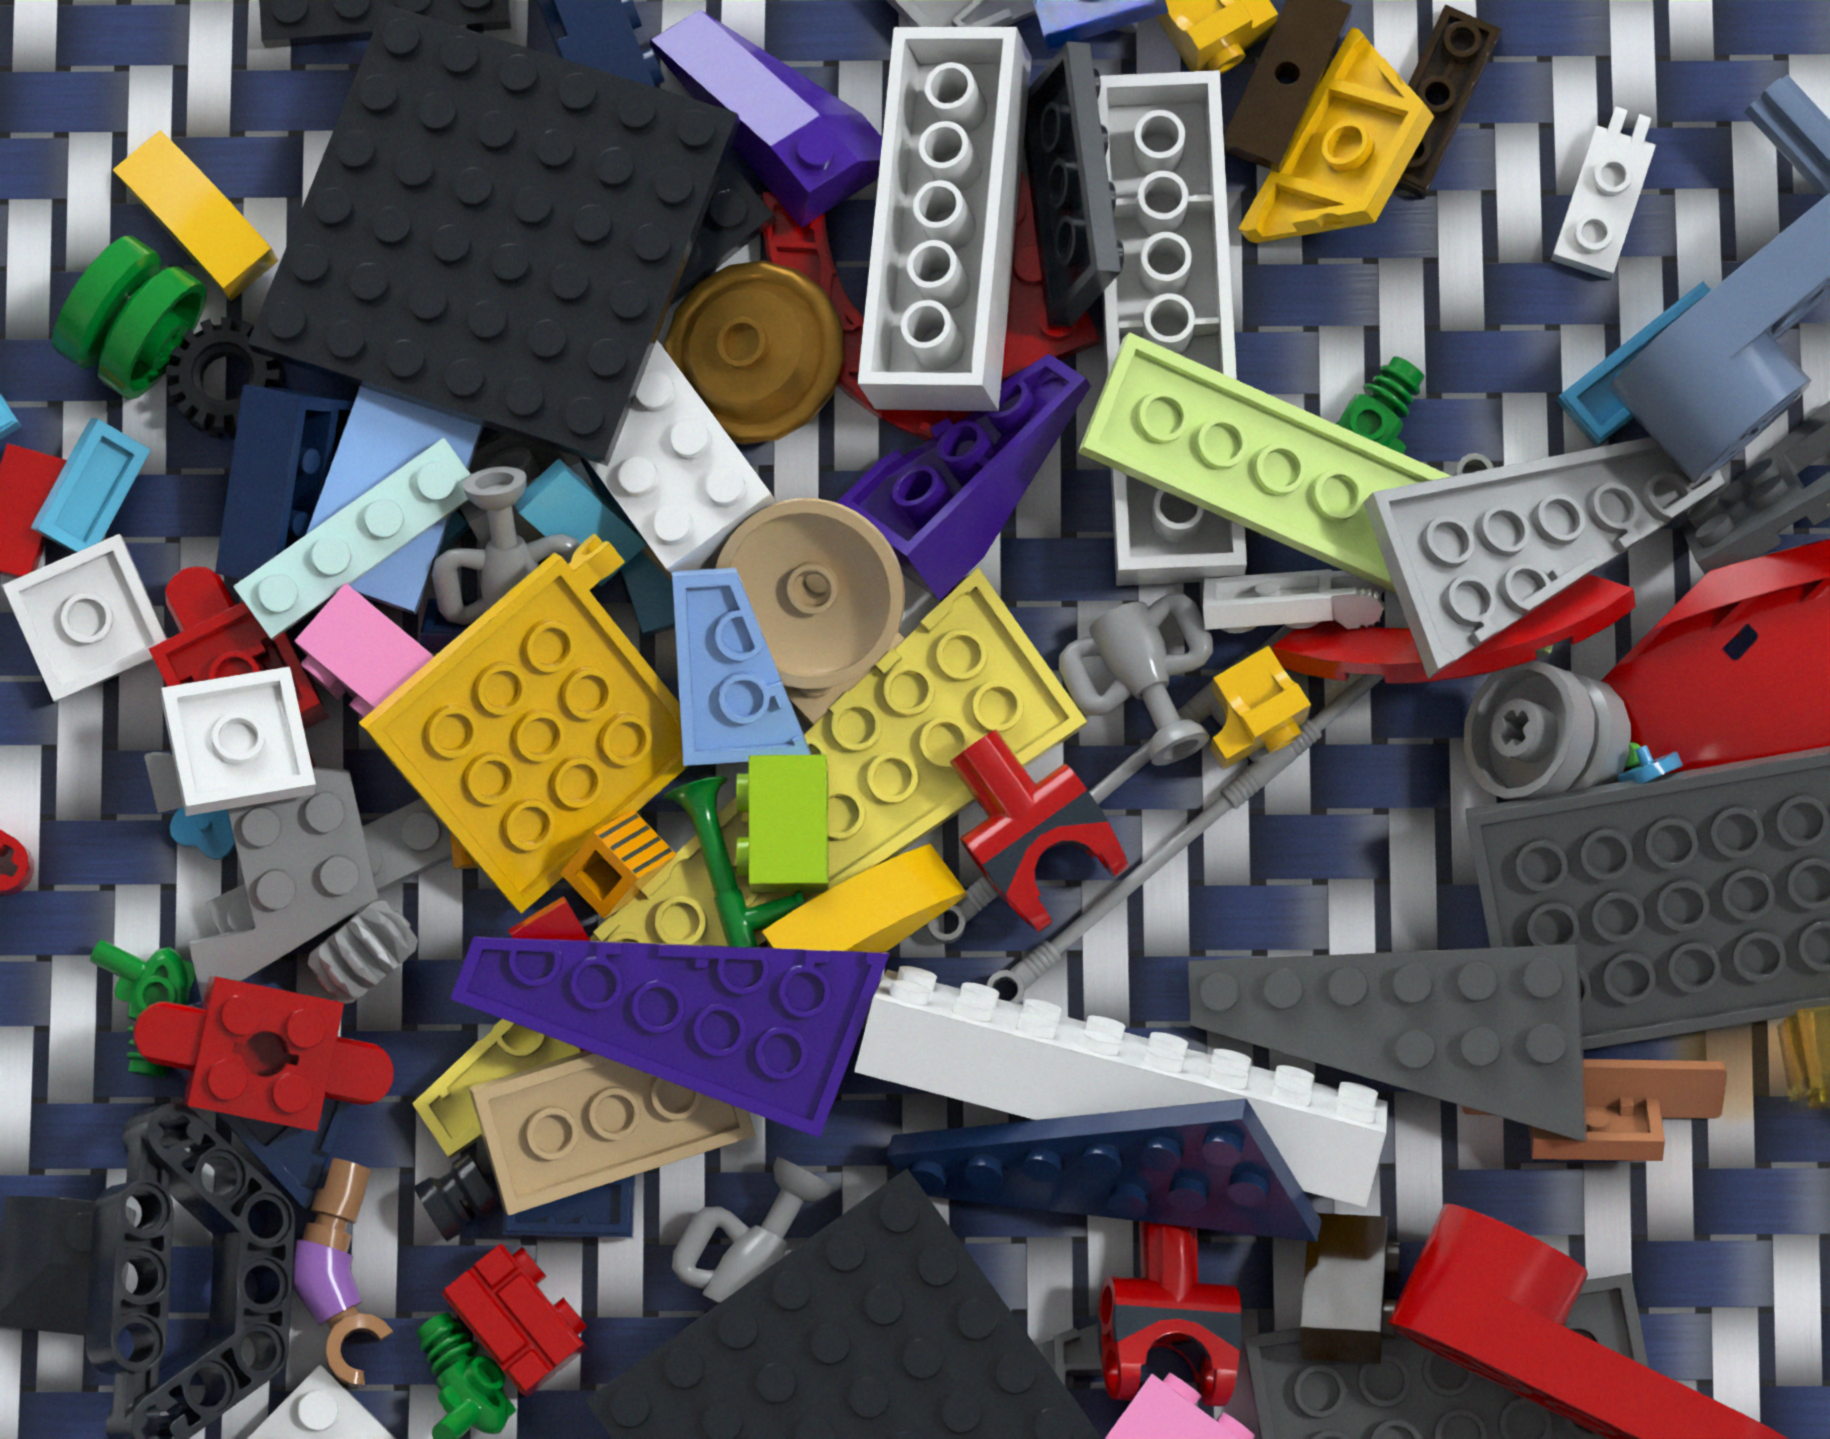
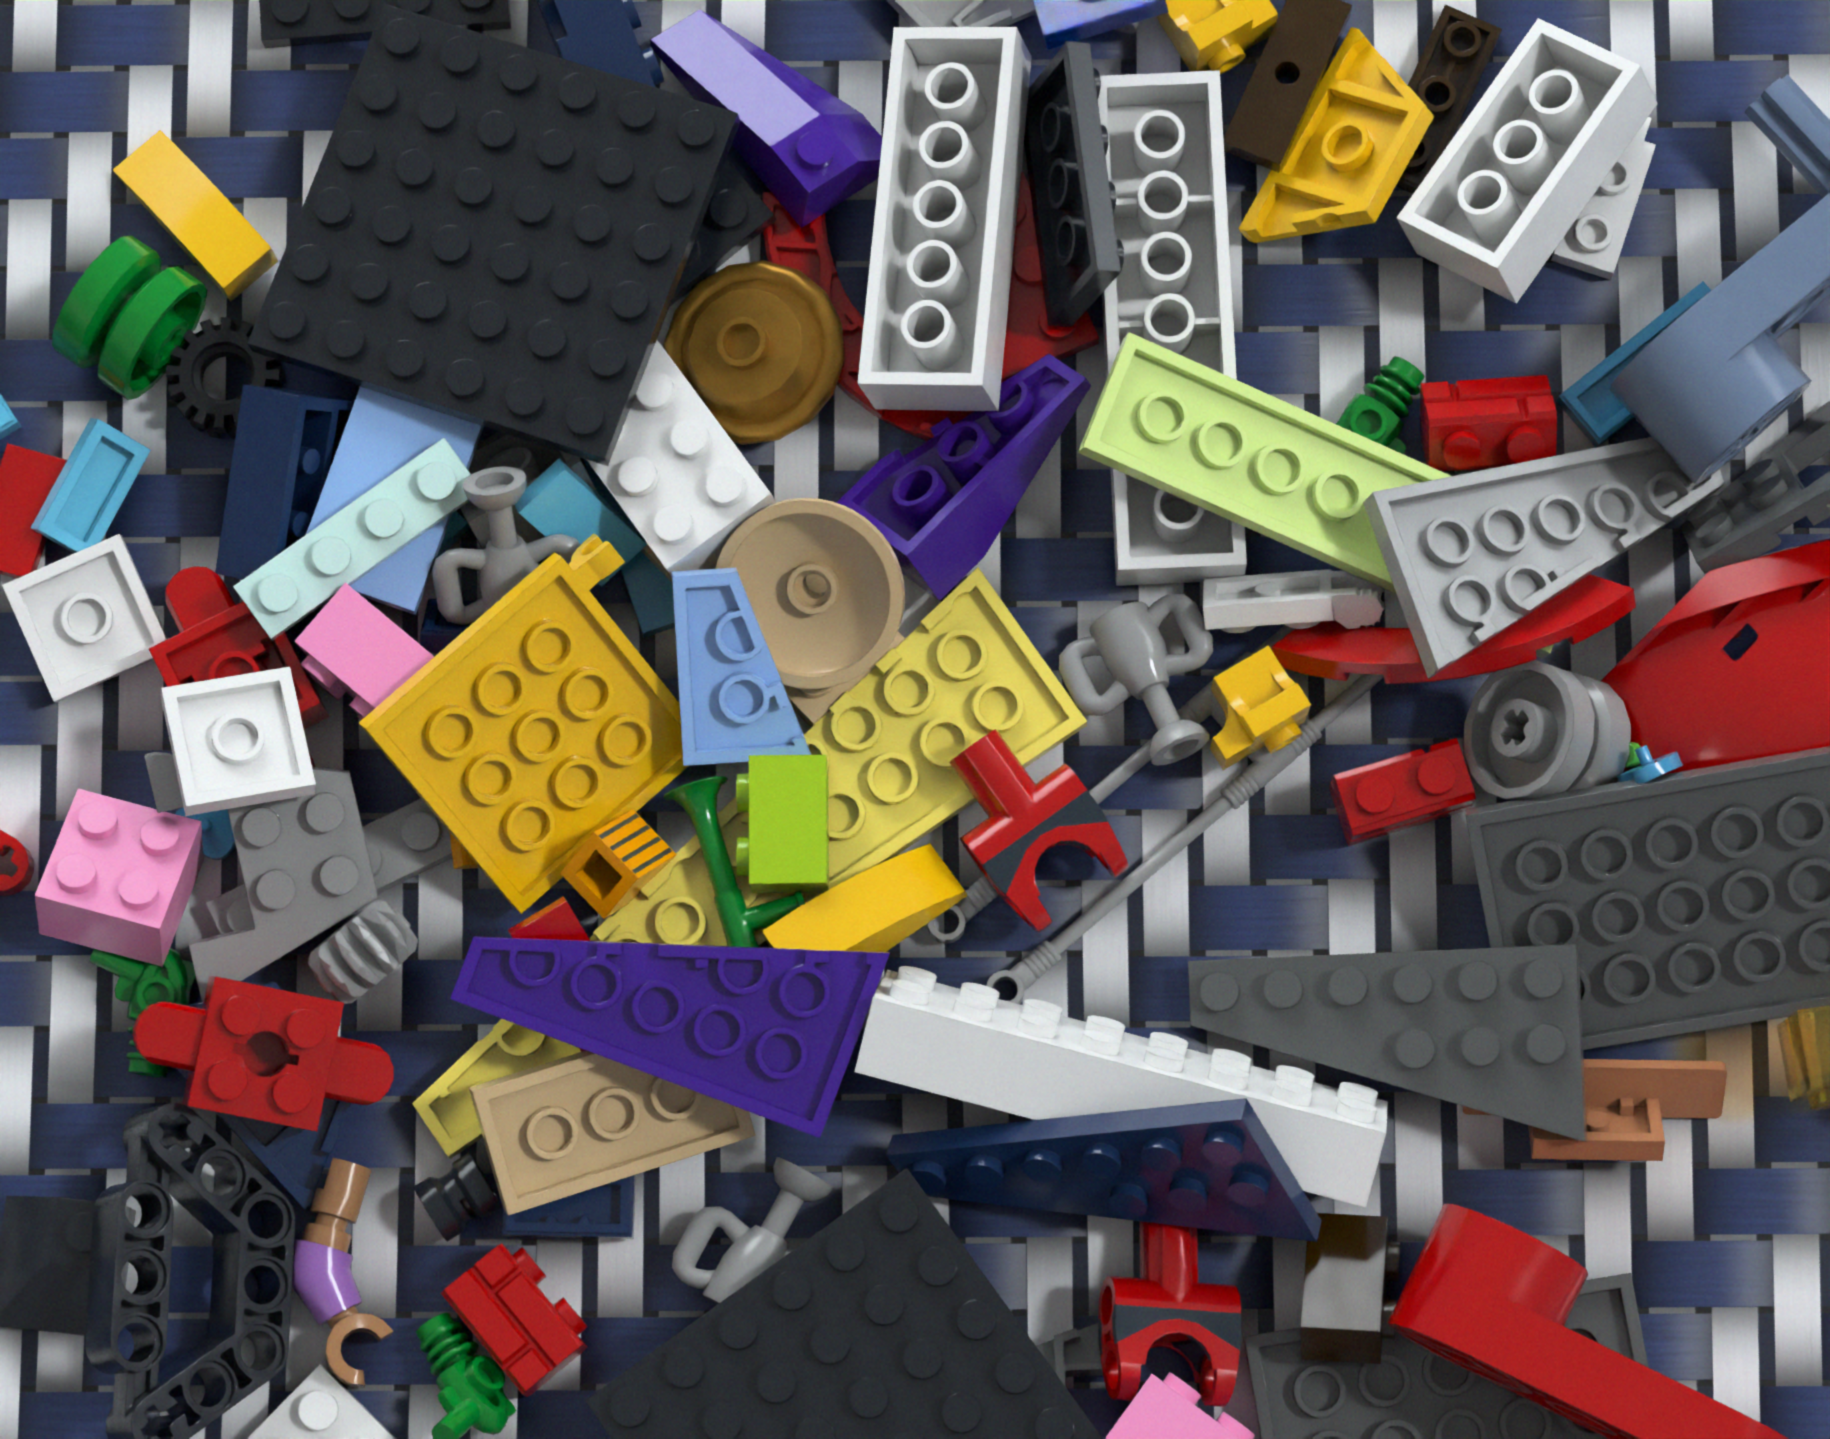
(119, 877): none -> bright pink brick
(1402, 792): none -> red brick
(1487, 422): none -> red brick
(1527, 160): none -> white brick

